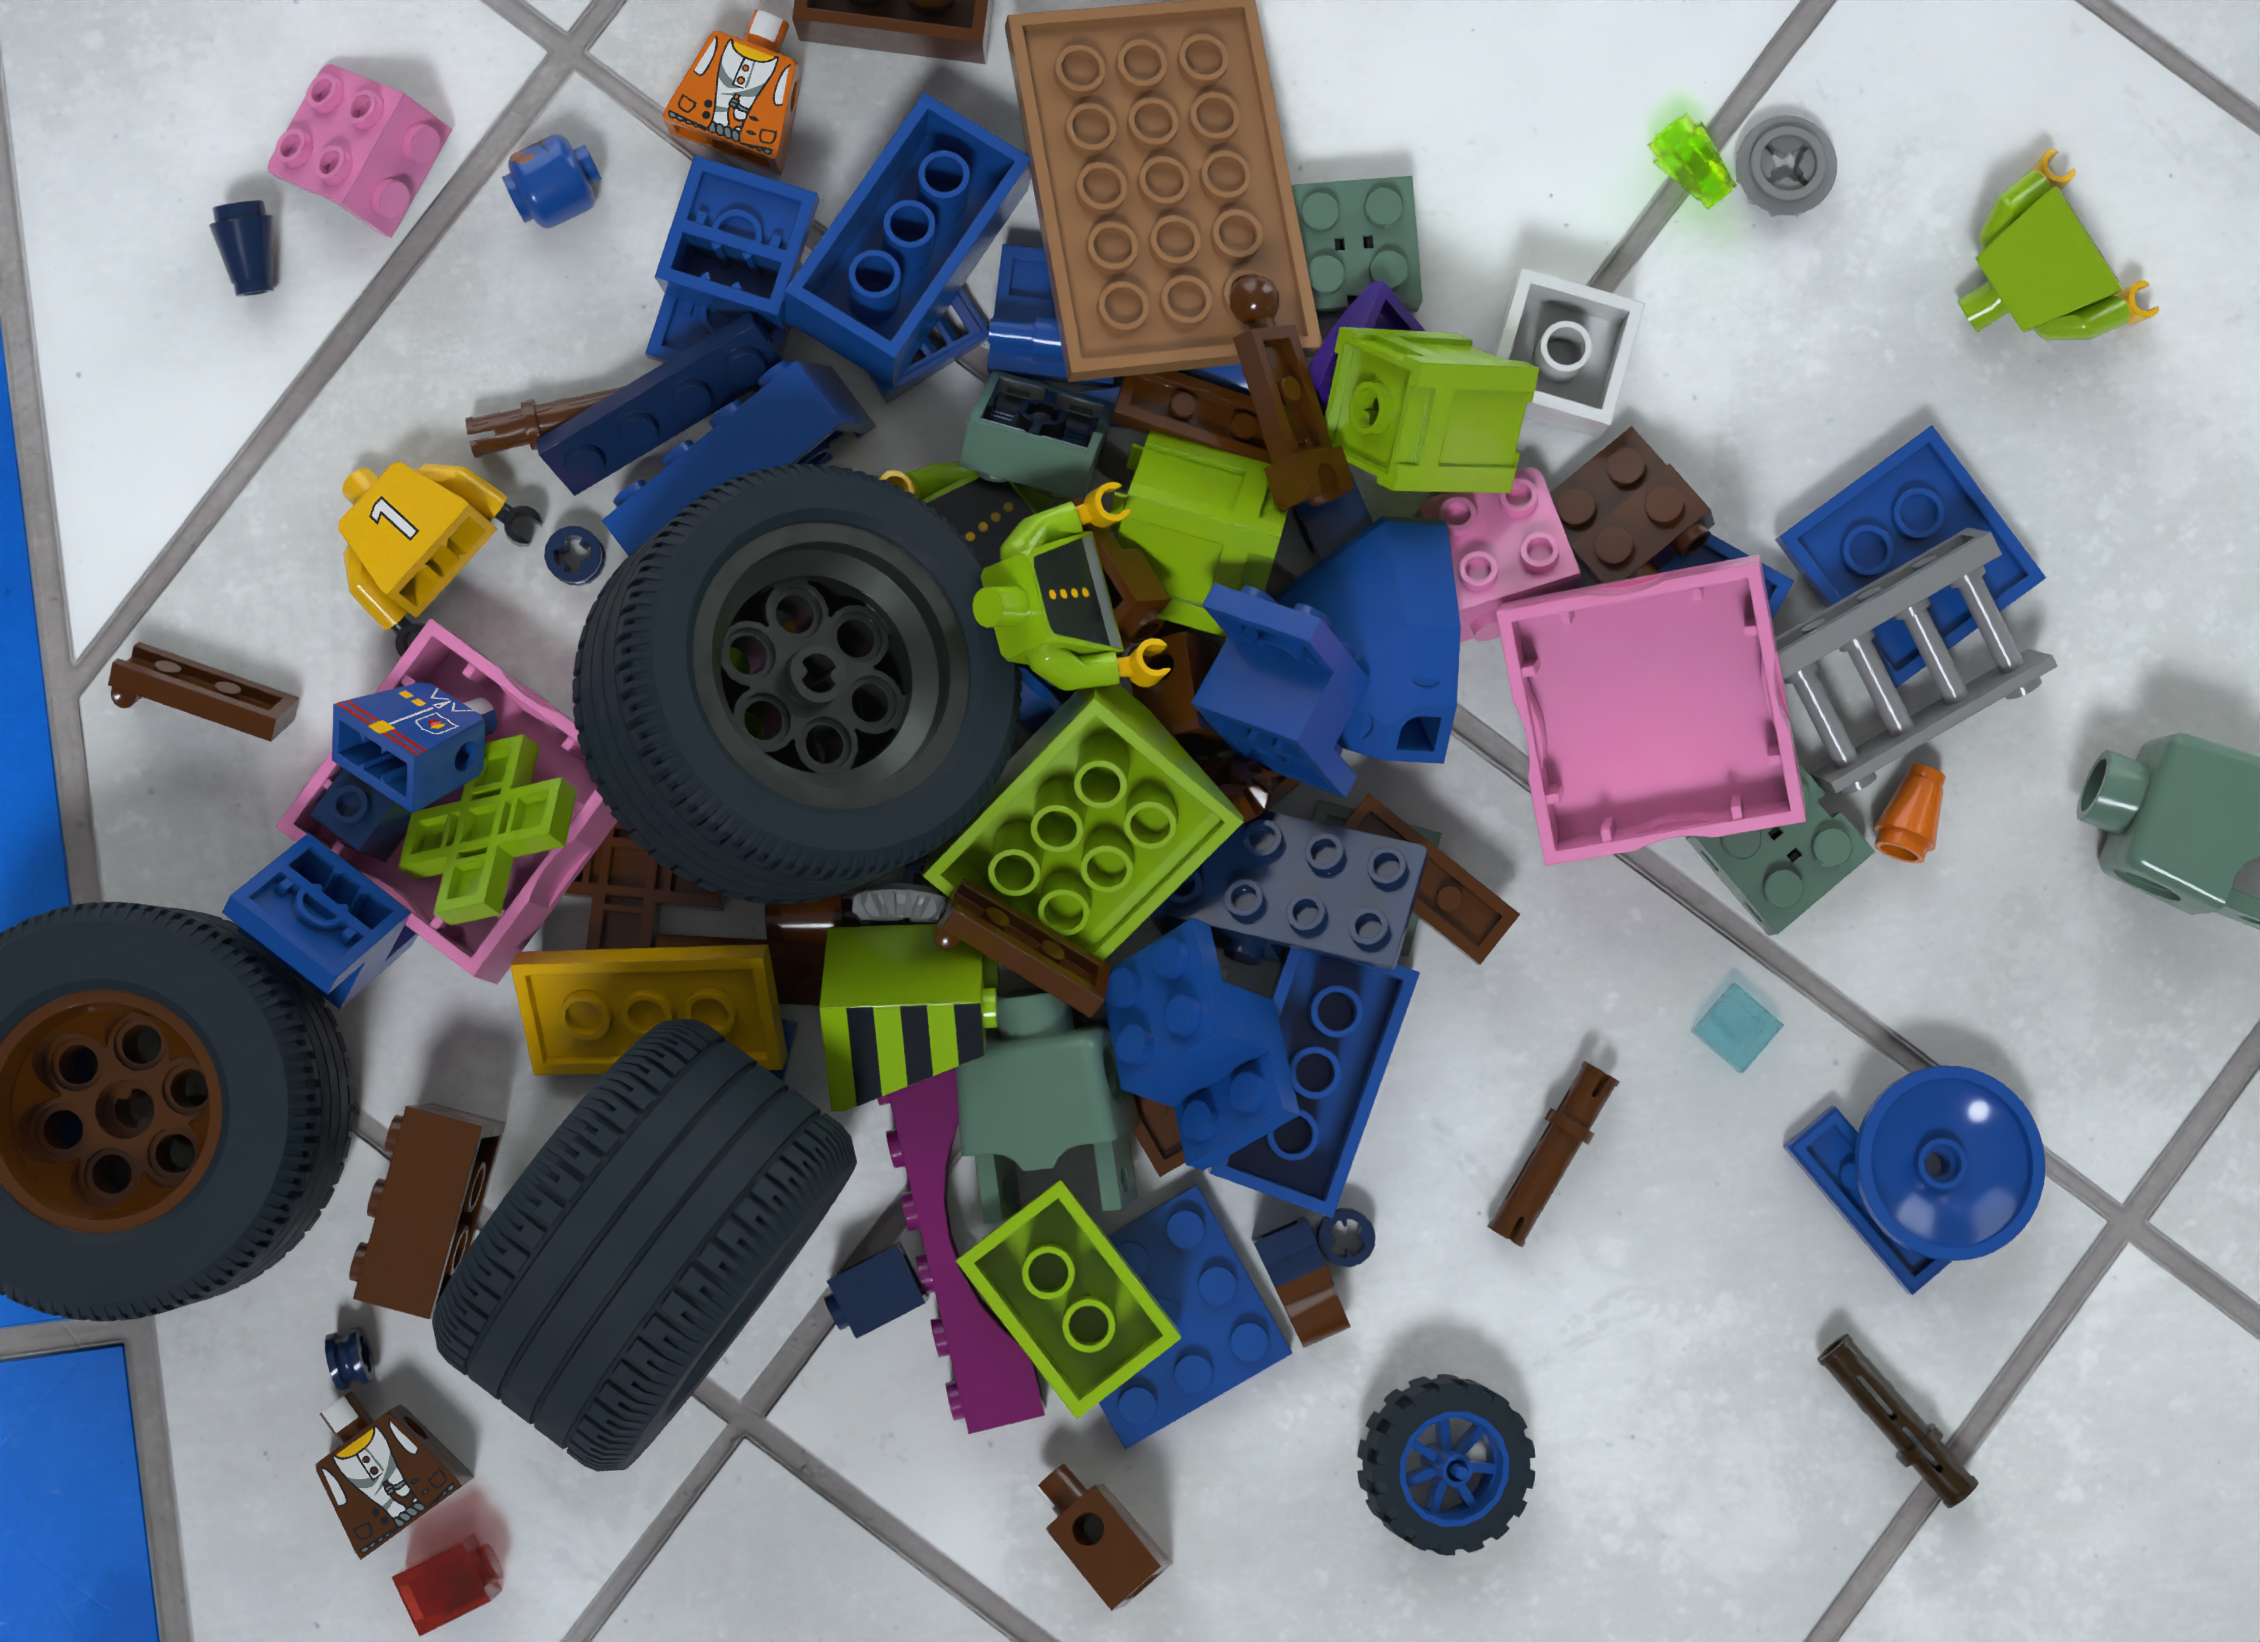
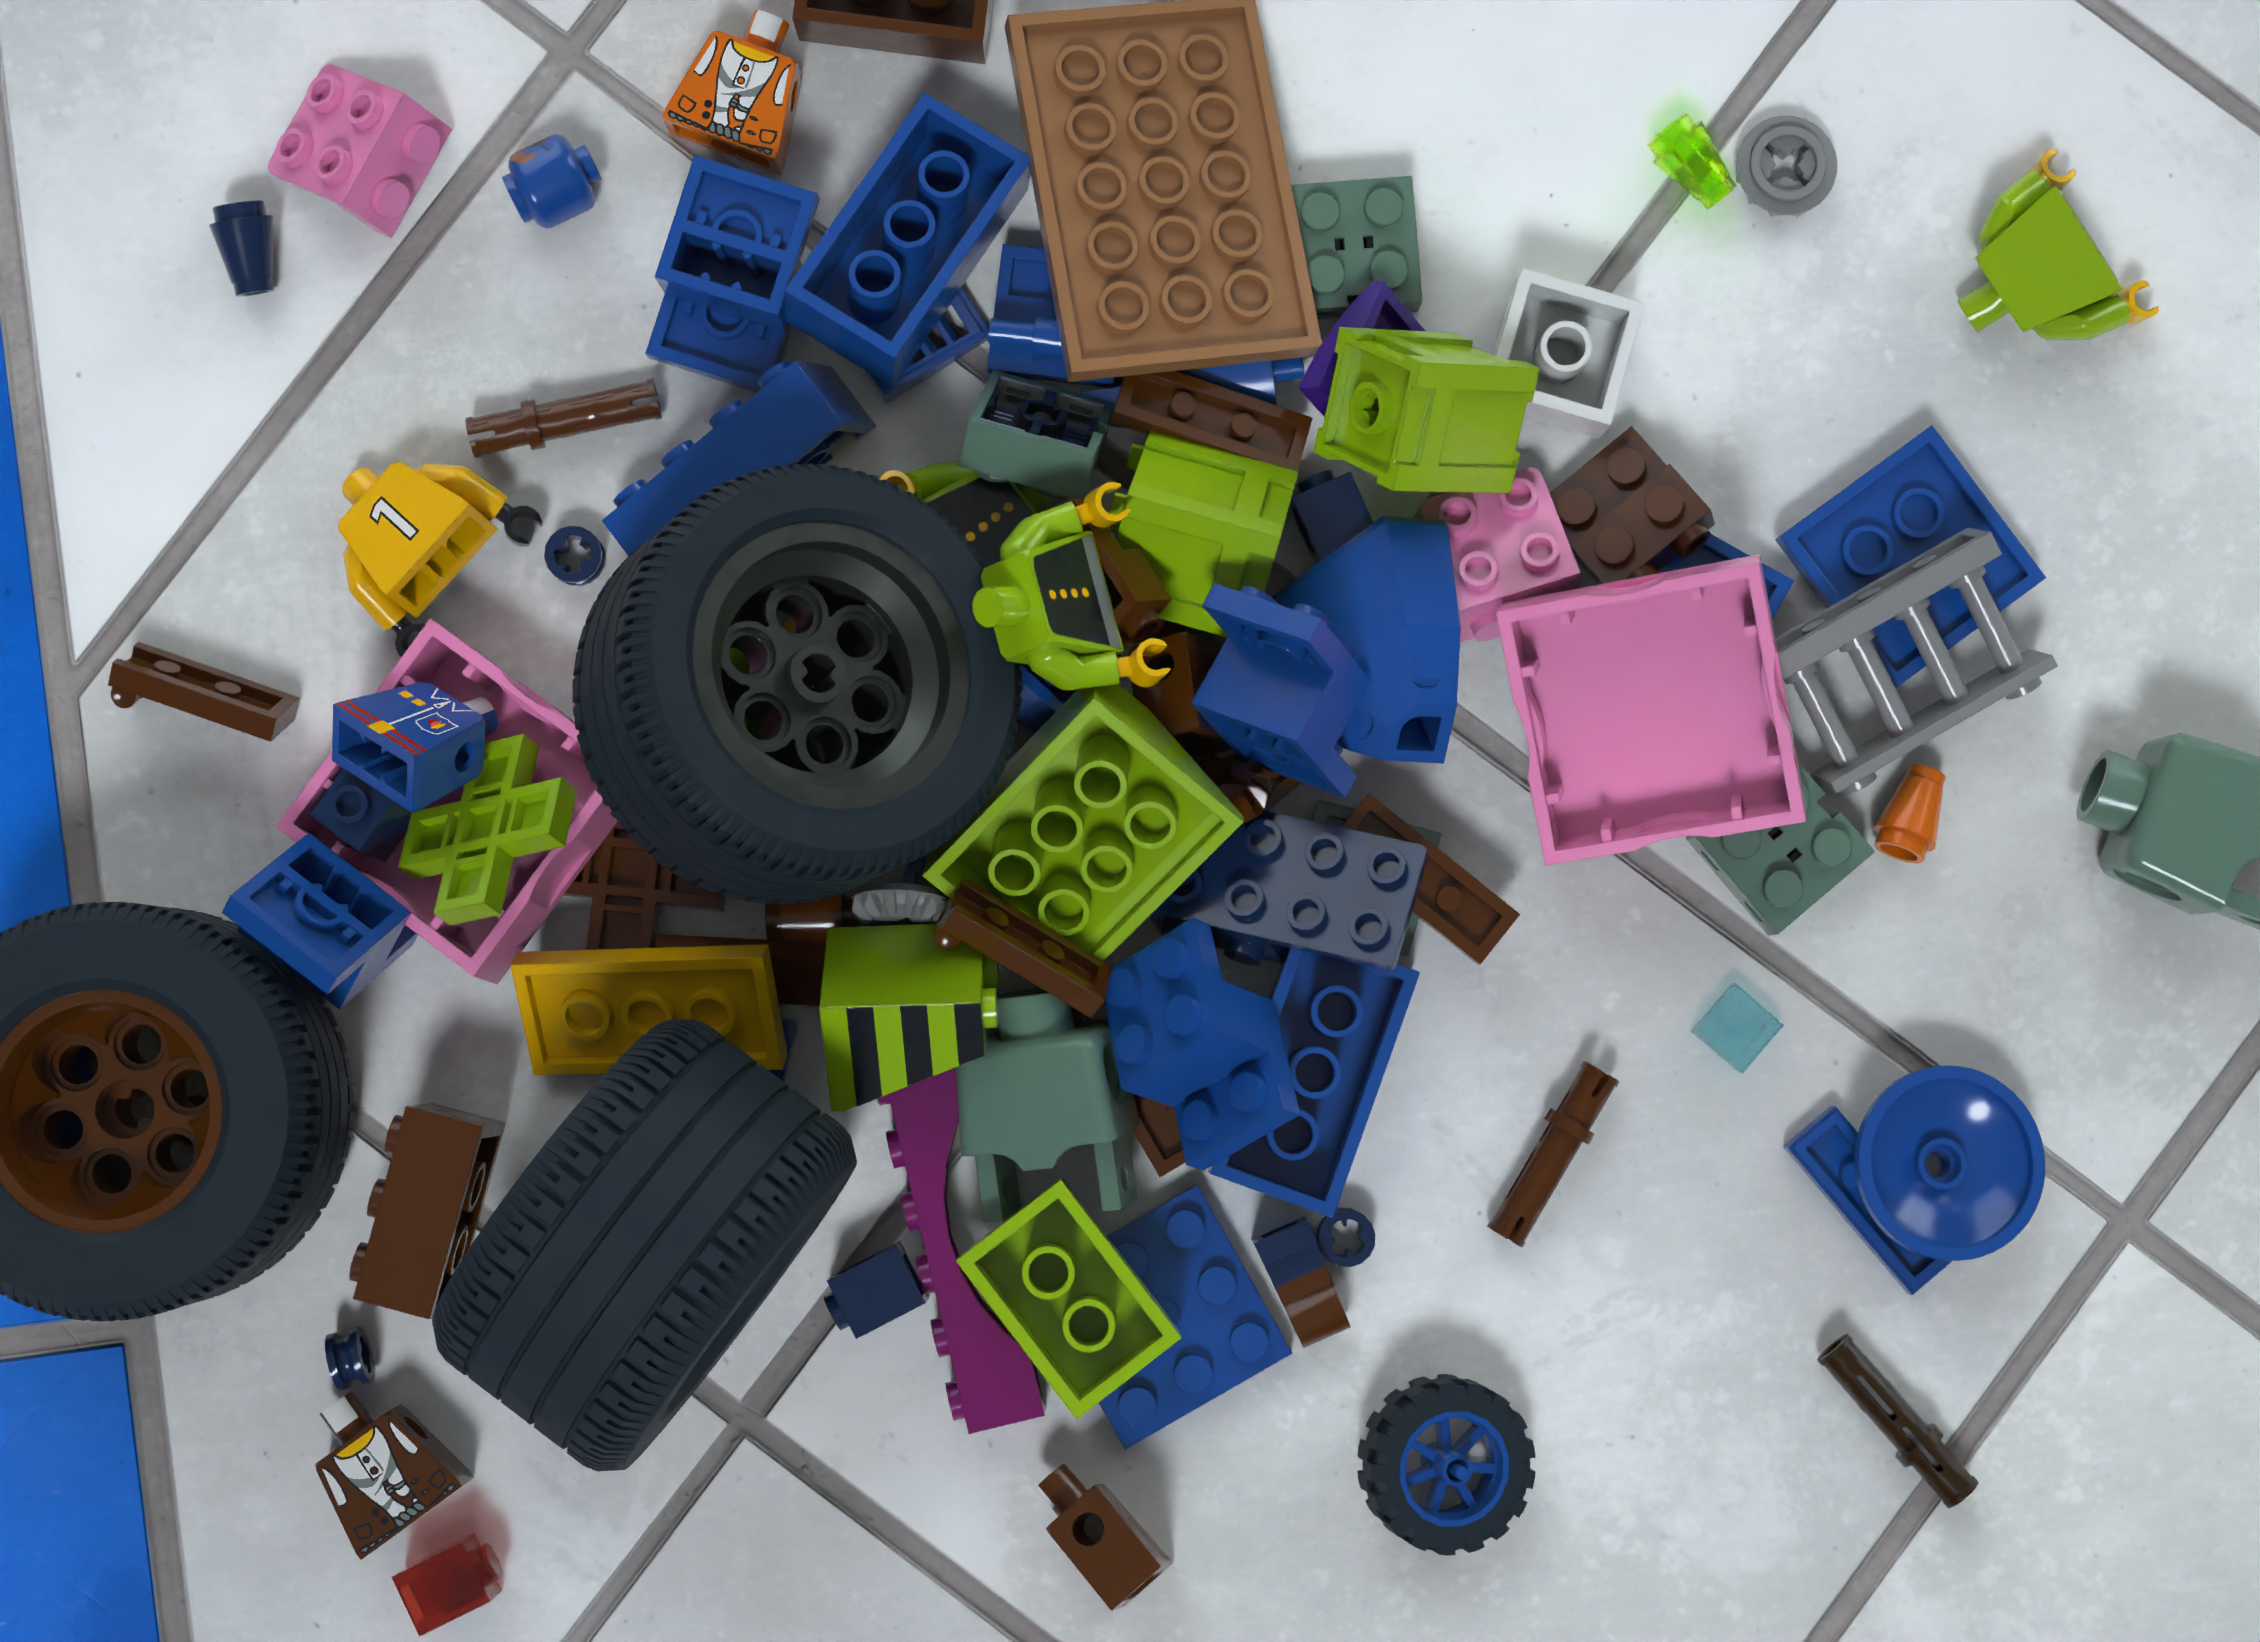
(660, 404): dark blue plate -> none
(1286, 402): reddish brown plate -> none

